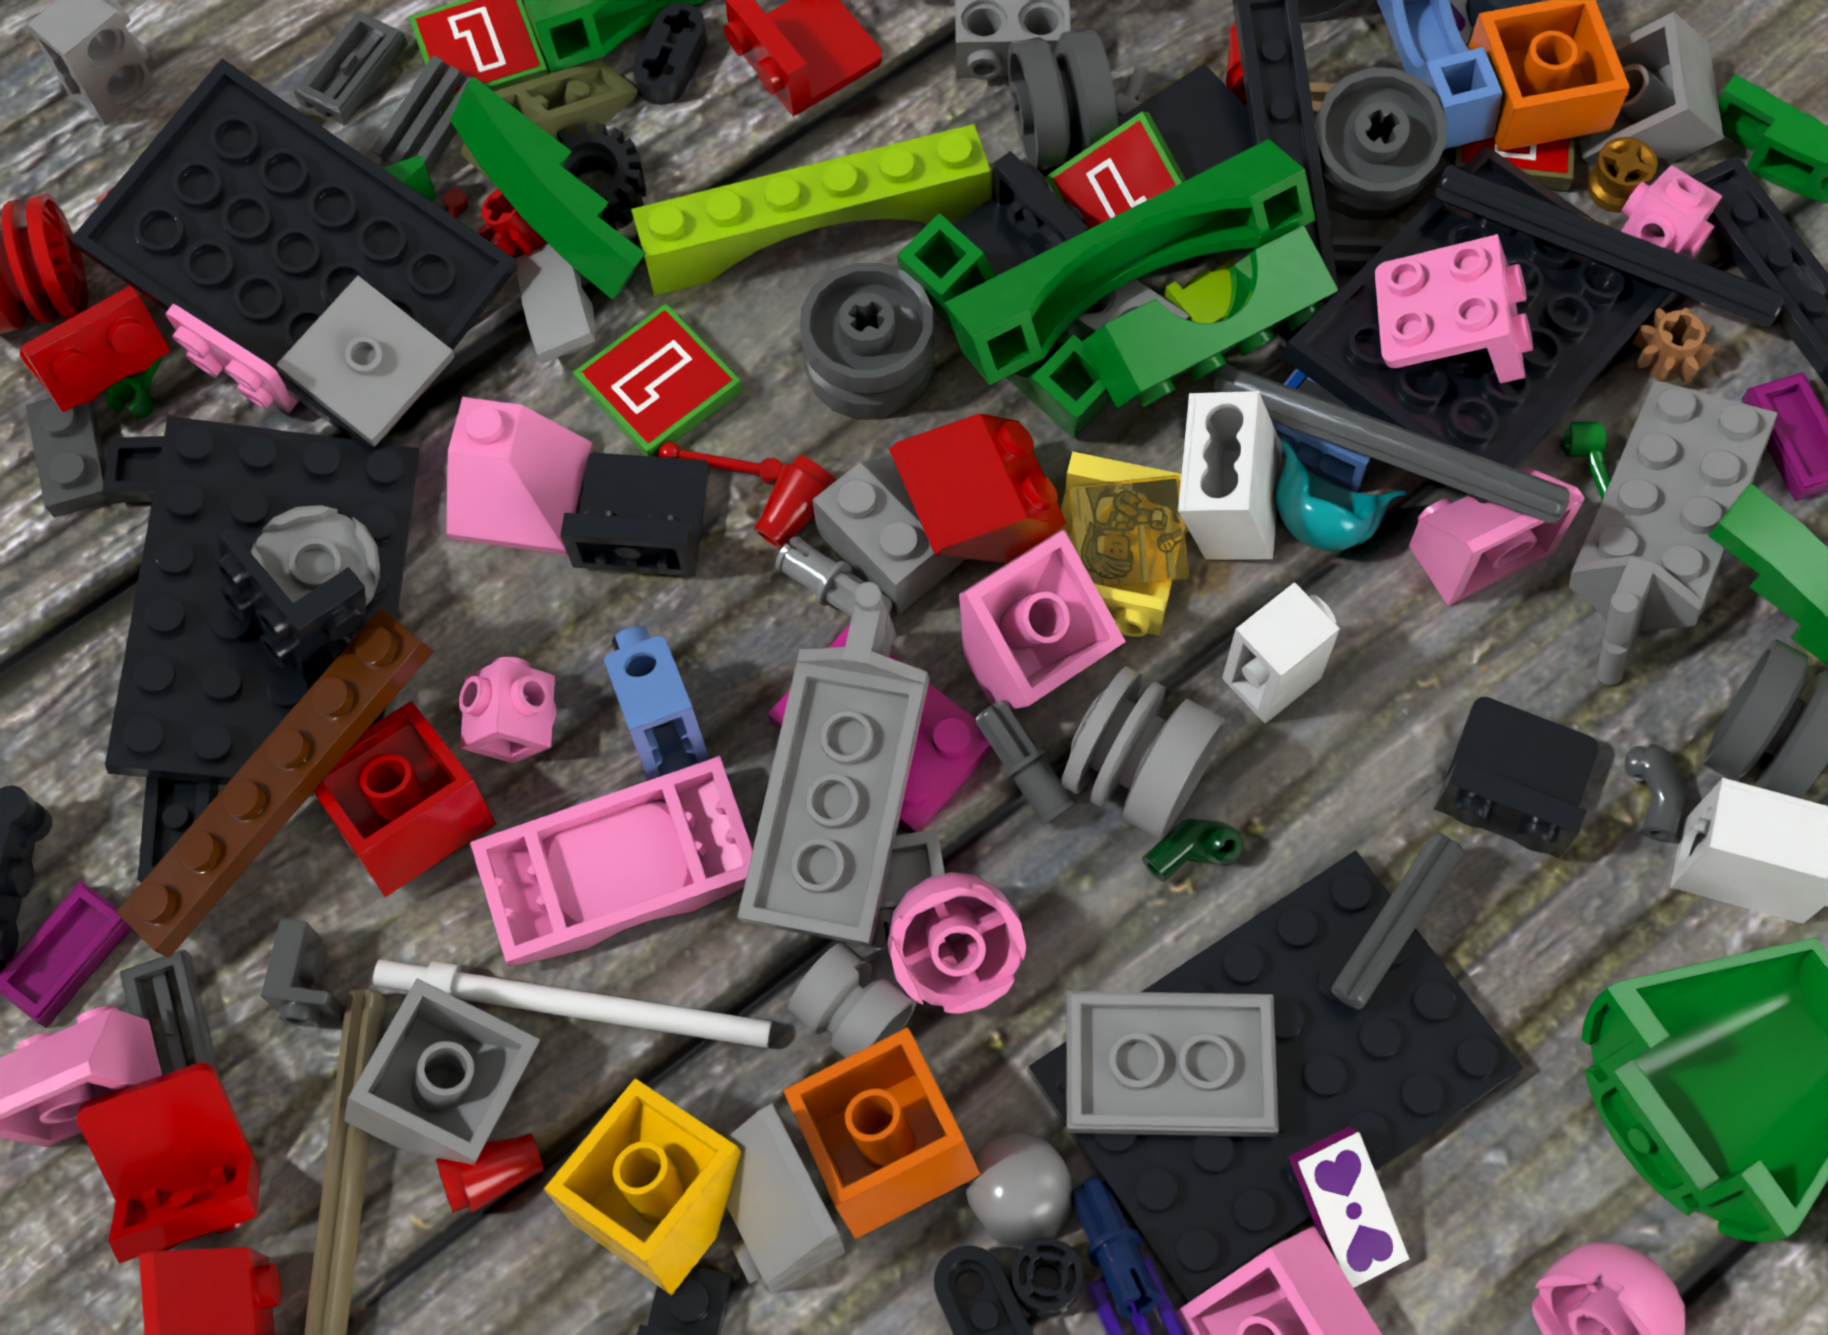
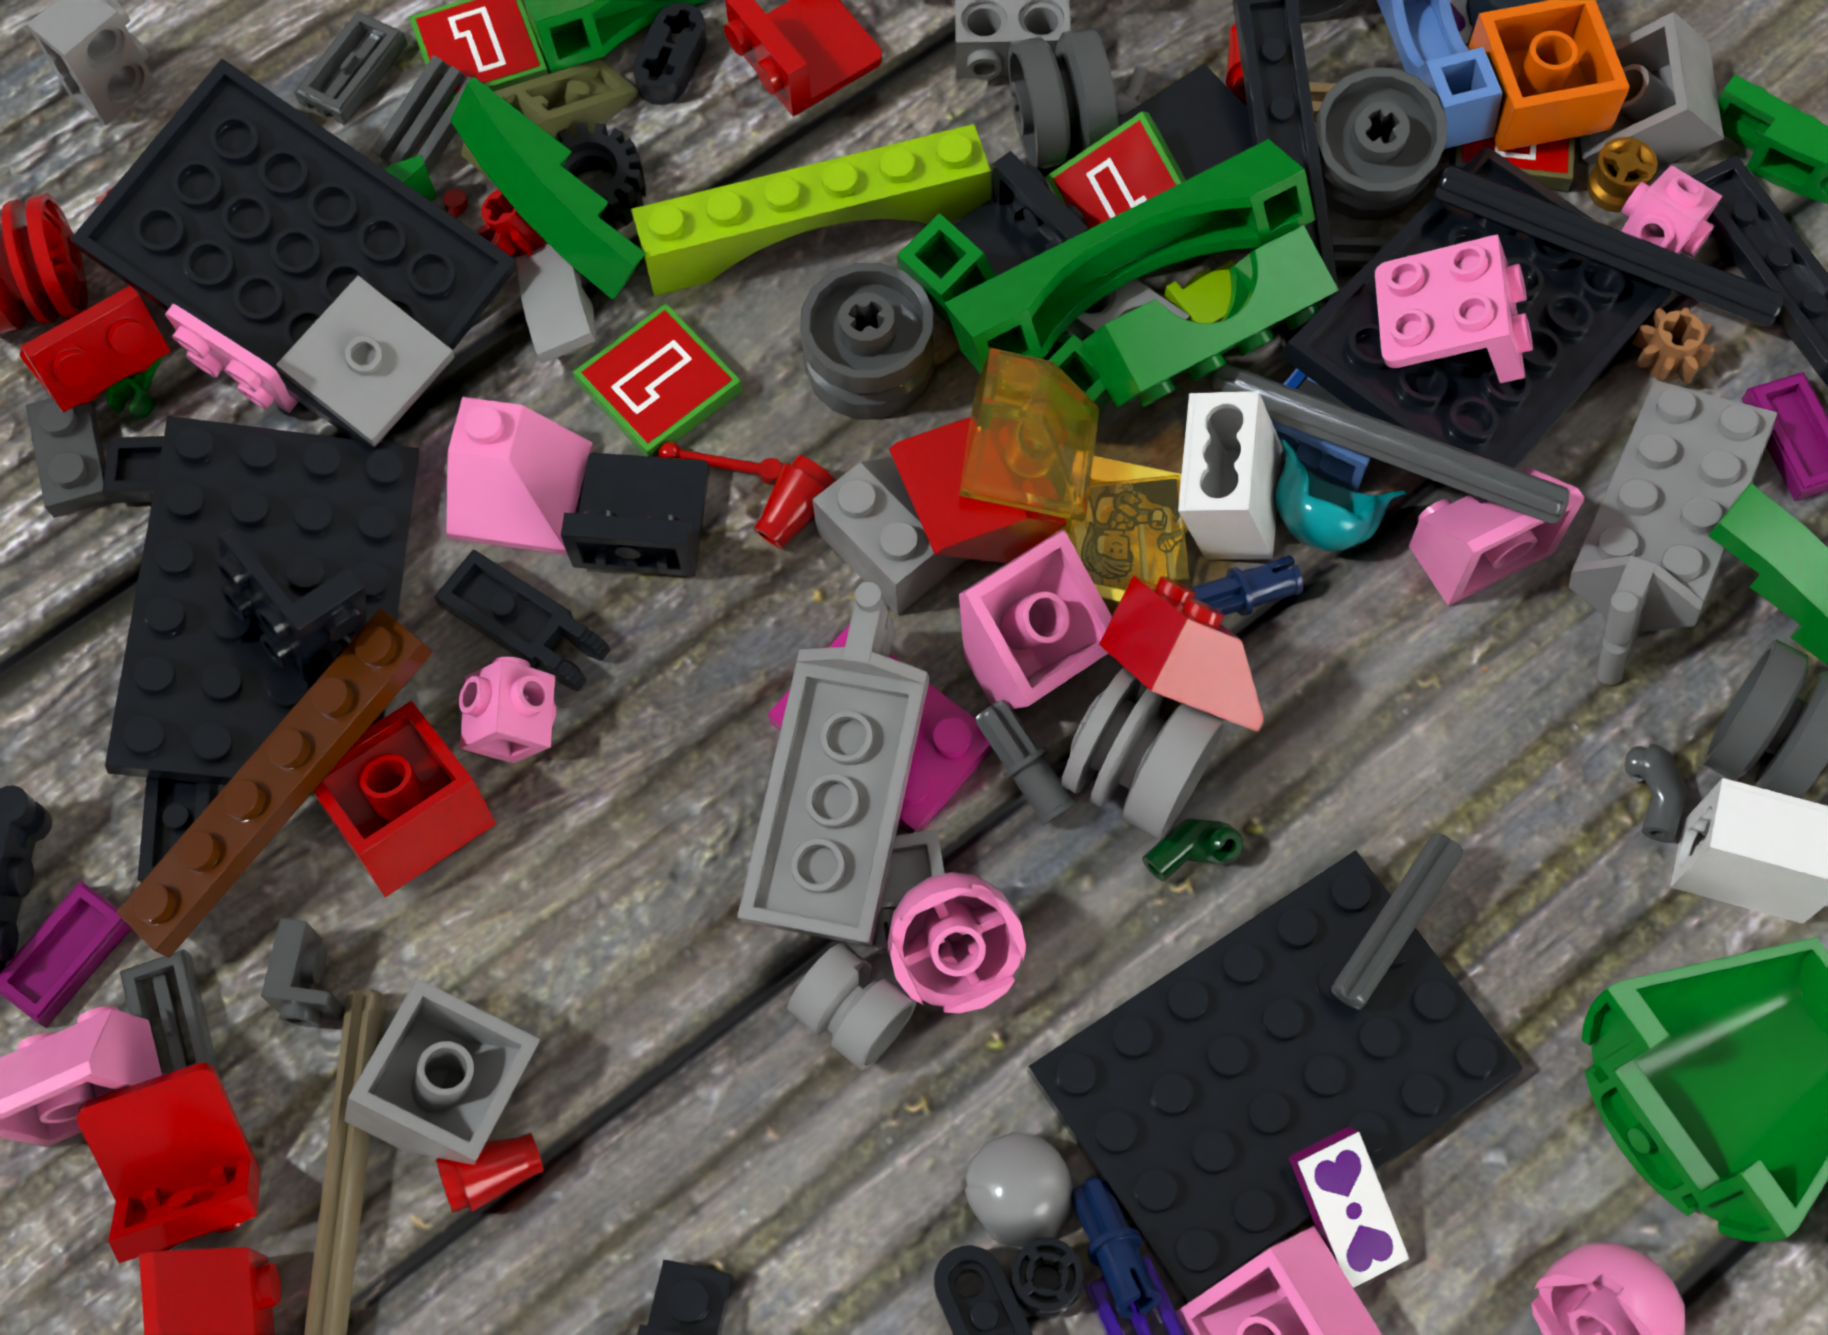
(313, 546): light grey tile -> none
(518, 617): none -> black hinge
(575, 1003): white bar -> none
(614, 863): bright pink slope -> none
(649, 1185): yellow slope -> none
(652, 695): medium blue torso -> none
(777, 1207): light grey slope -> none
(821, 575): light grey axle -> none
(881, 1133): orange brick -> none
(1030, 438): none -> clear yellow slope
(1171, 1064): light grey tile -> none
(1183, 650): none -> slope
(1251, 587): none -> dark blue axle
(1280, 651): white brick -> none
(1519, 777): black bracket -> none
(1589, 441): green hand -> none

